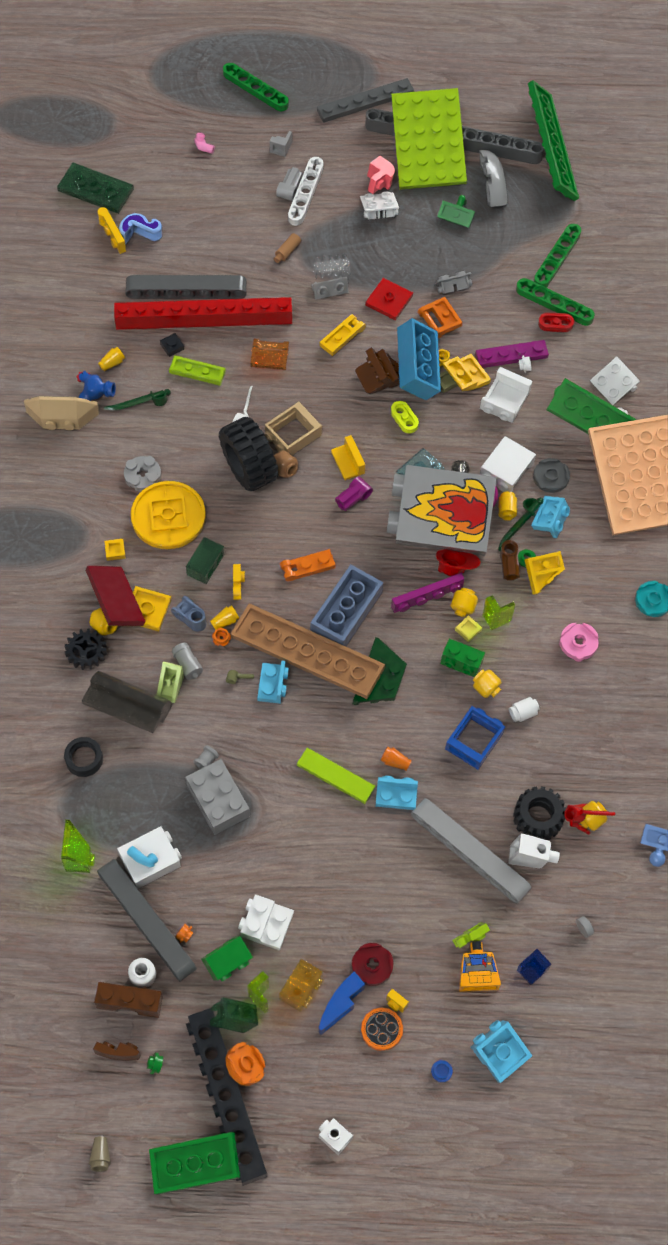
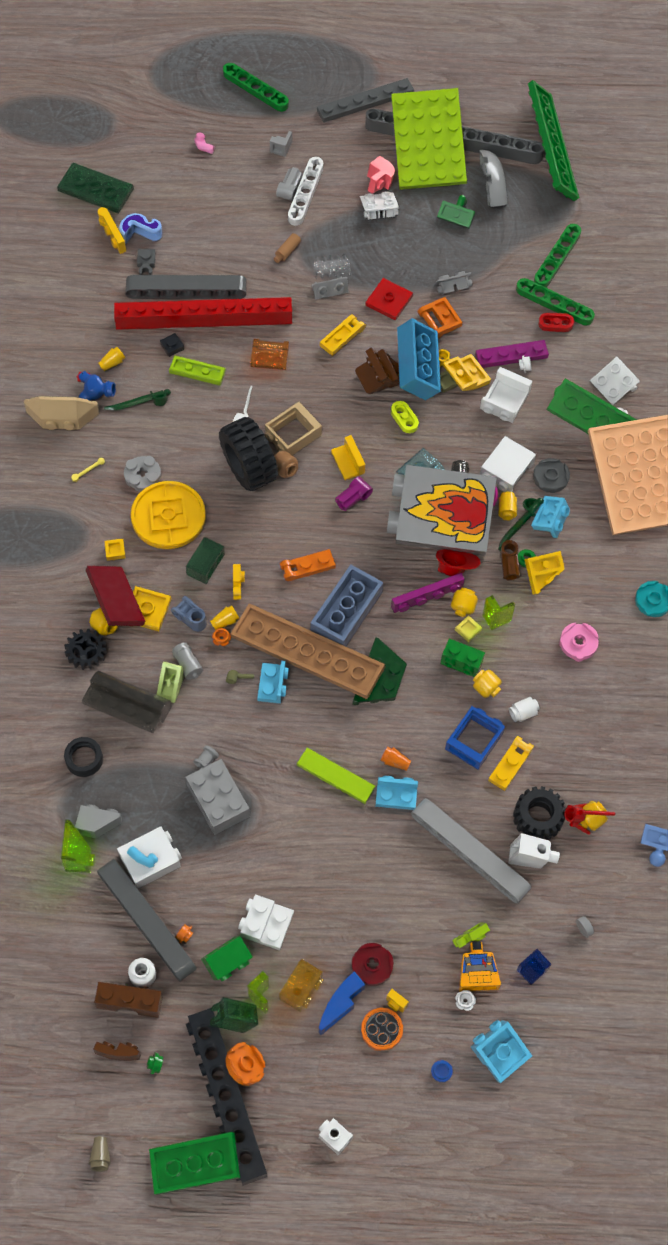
(75, 477): none -> light yellow hinge
(95, 821): none -> light grey slope
(146, 260): none -> dark grey plate
(465, 994): none -> white plate
(510, 764): none -> yellow plate

